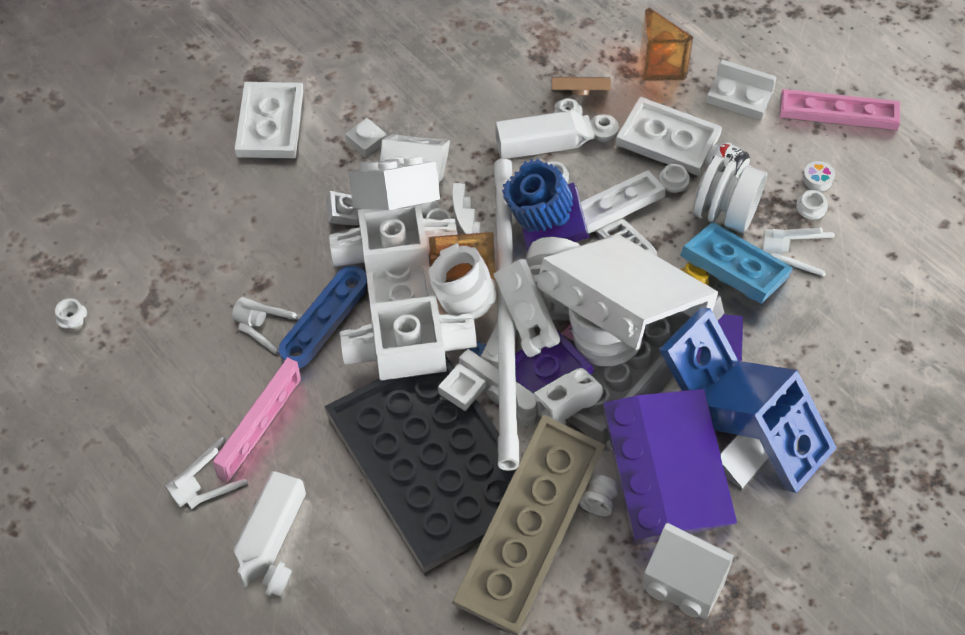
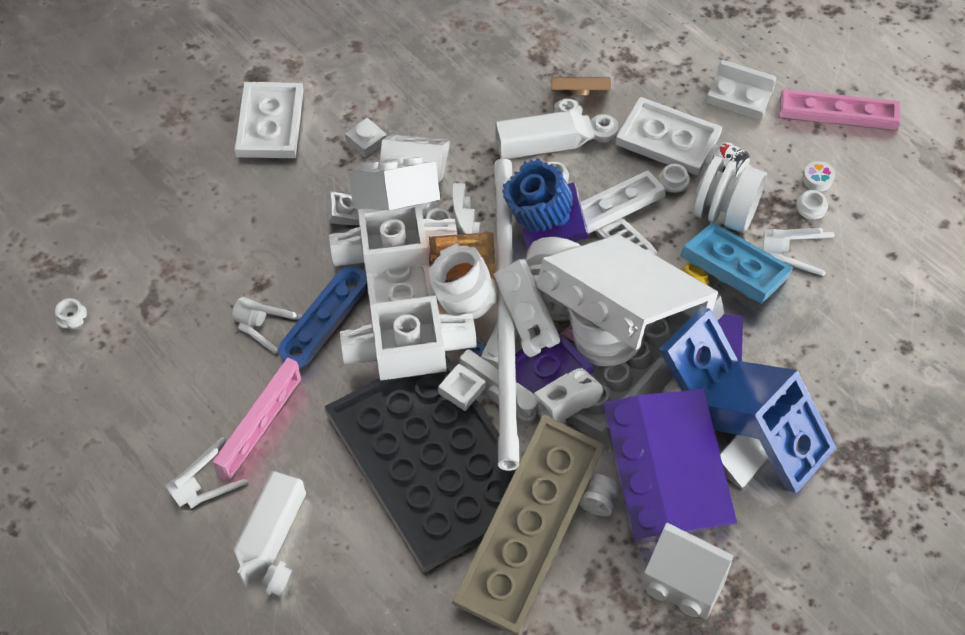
(664, 49): clear orange slope -> none

